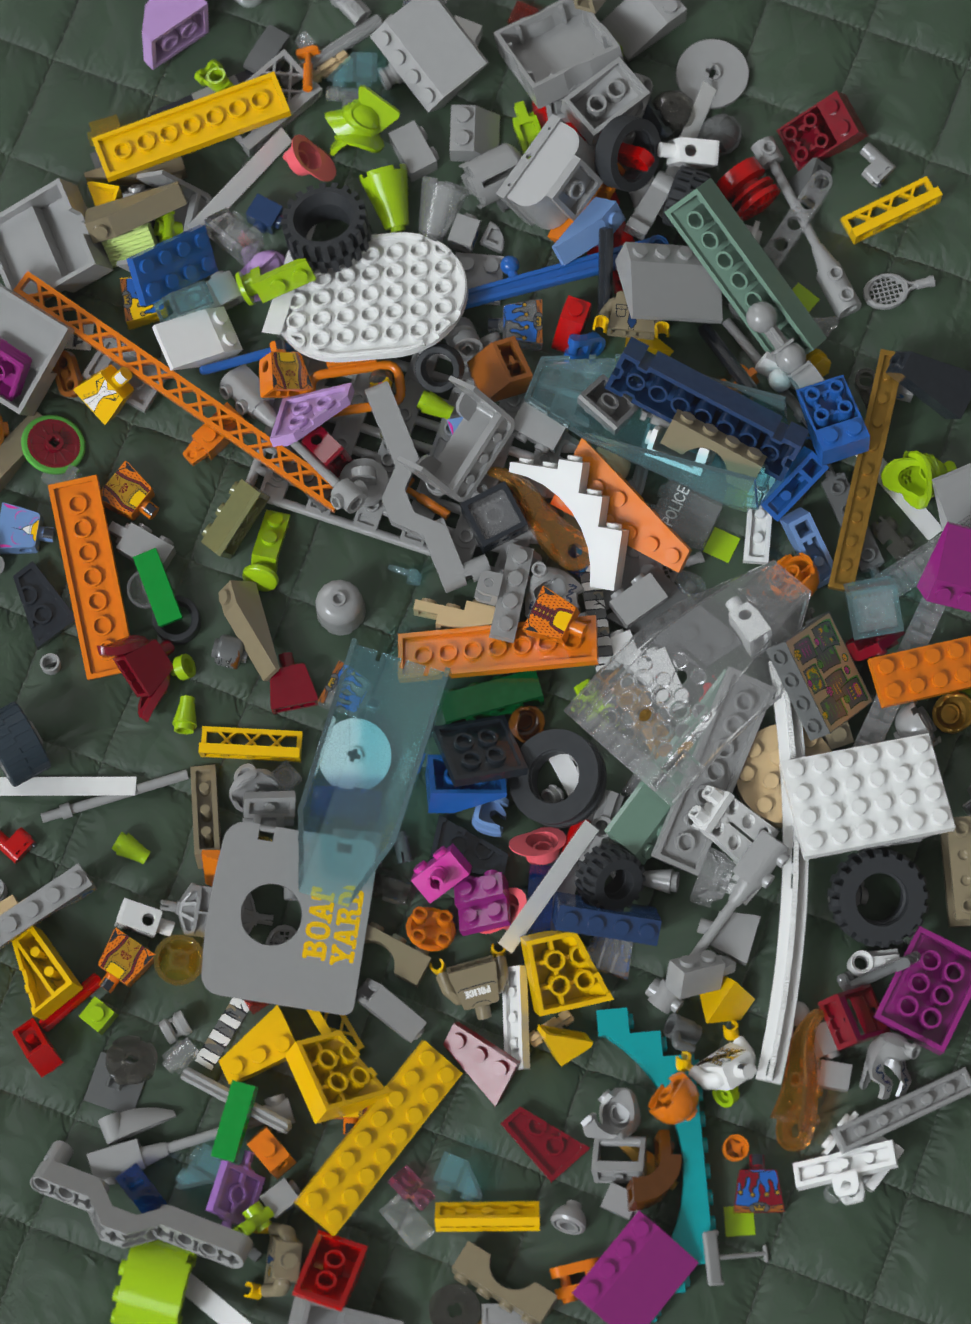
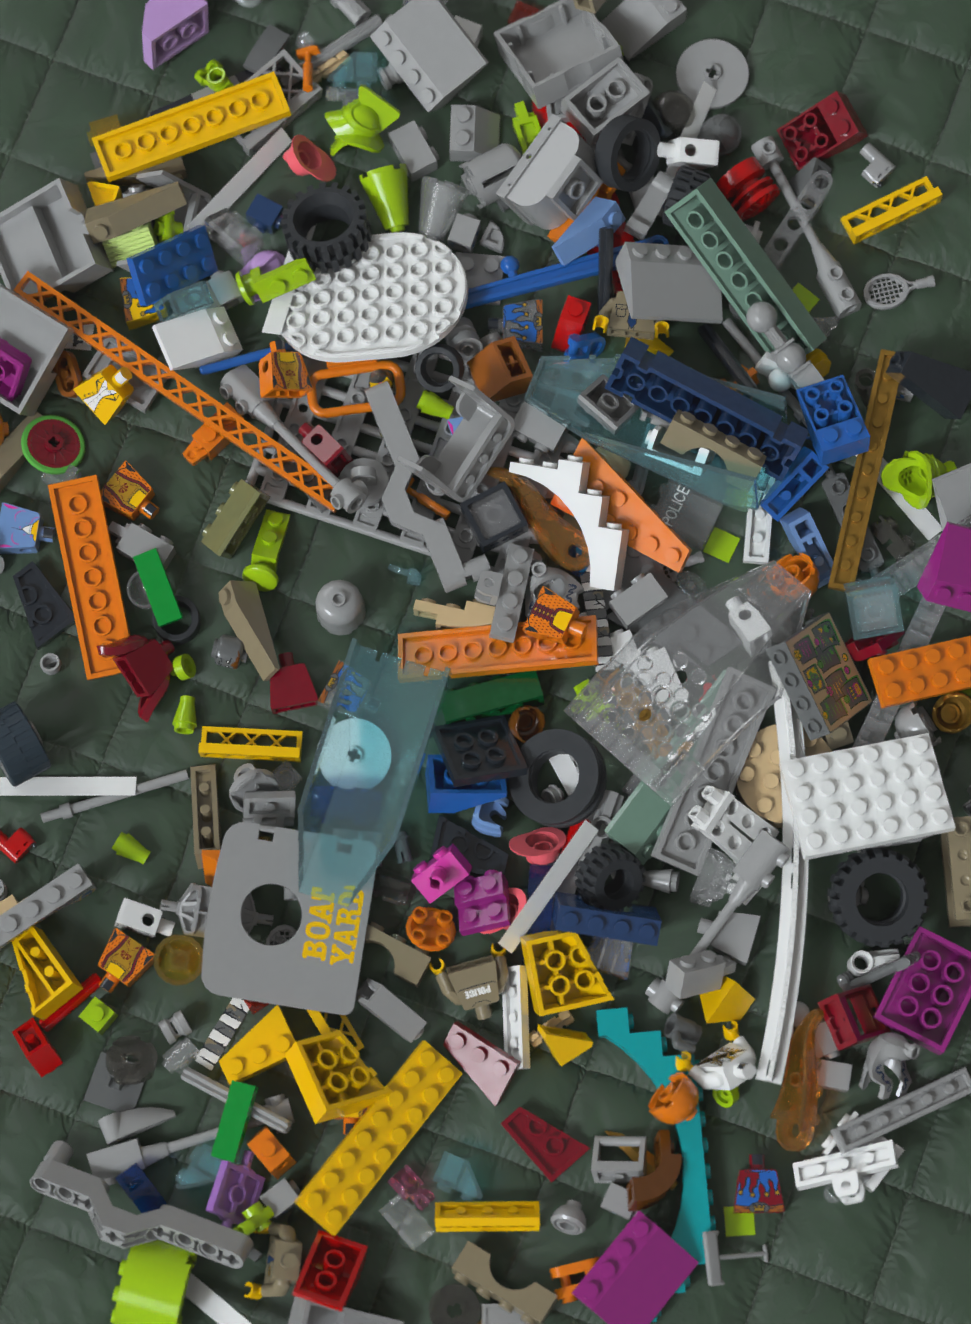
(307, 411): lavender plate -> none
(617, 1113): light grey piece -> none
(635, 157): red beam -> none
(738, 1150): orange wheel -> none

